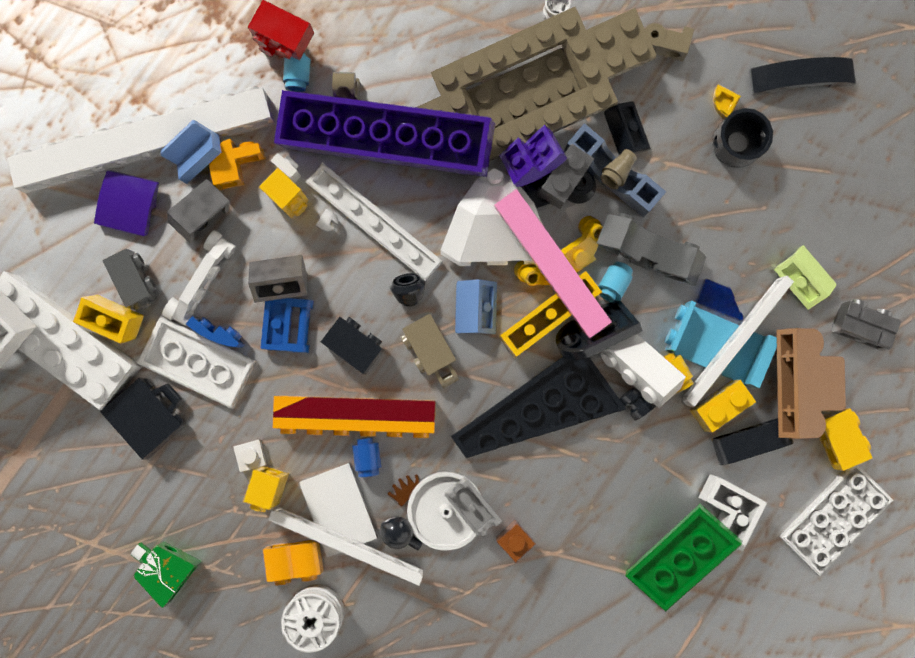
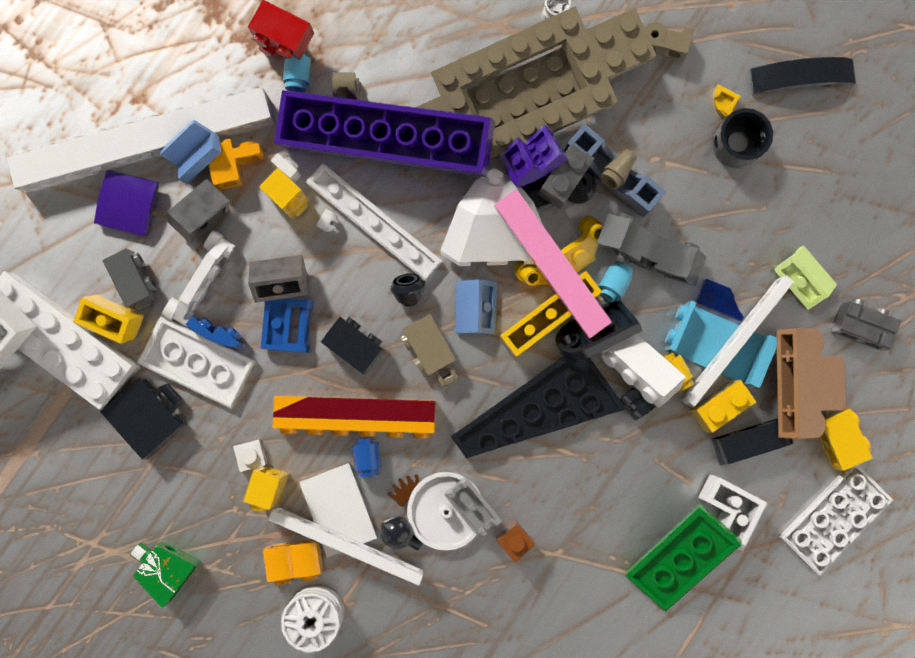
(626, 128): black slope -> none

